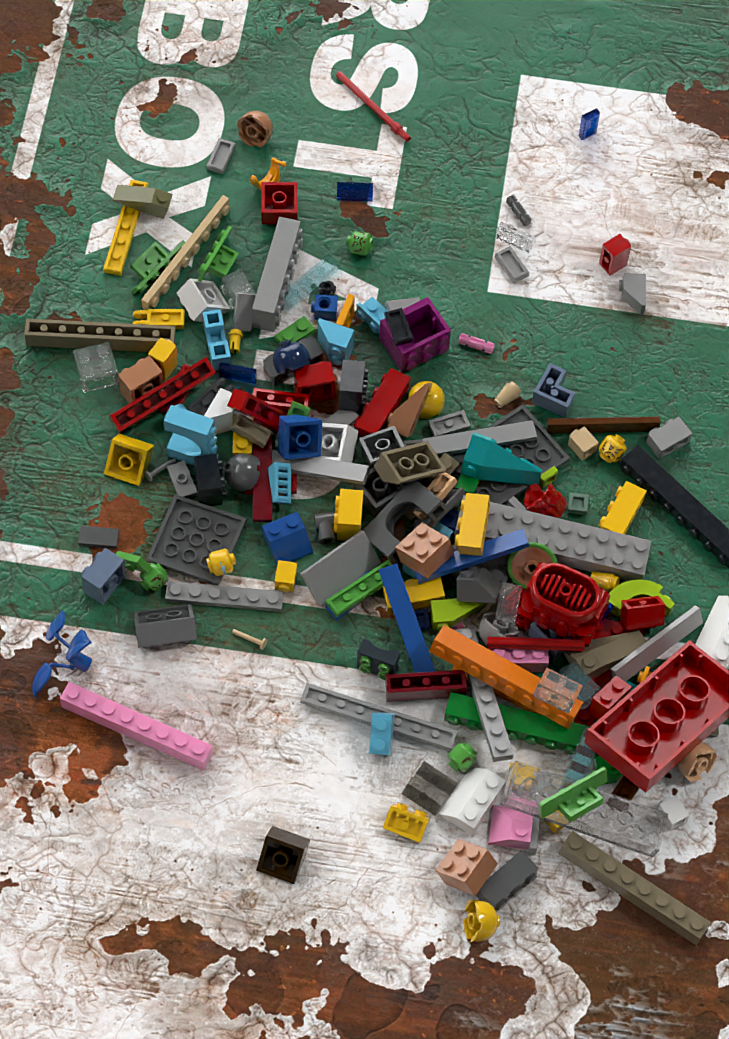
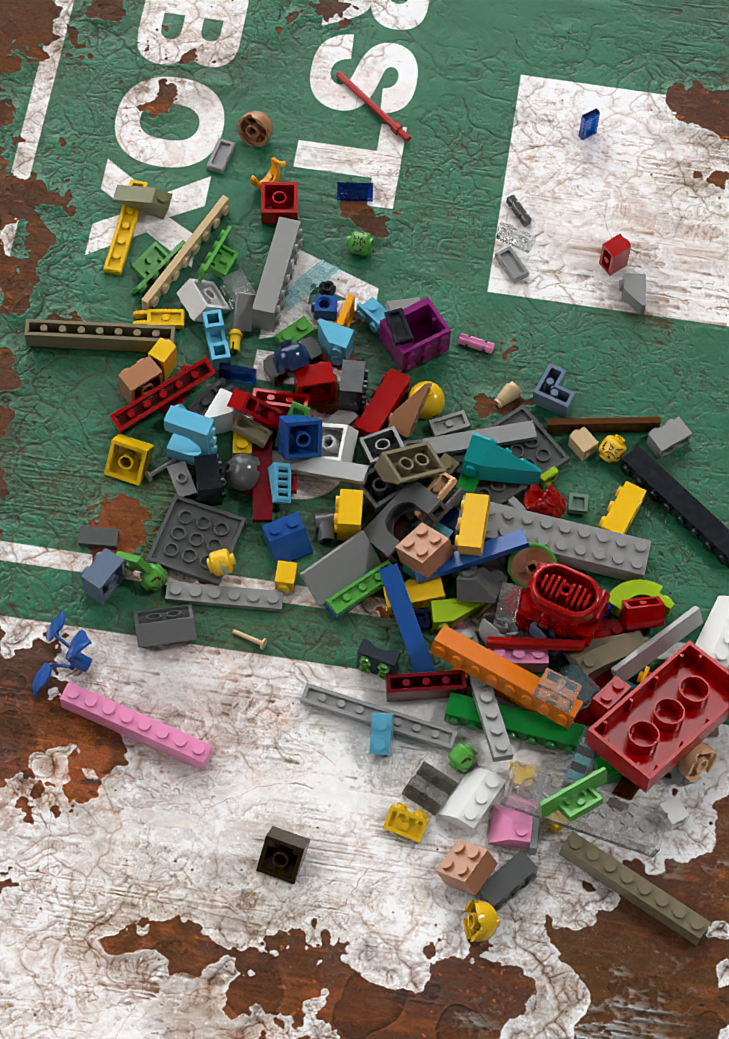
(96, 367): clear brick -> none
(605, 580): yellow cone -> none

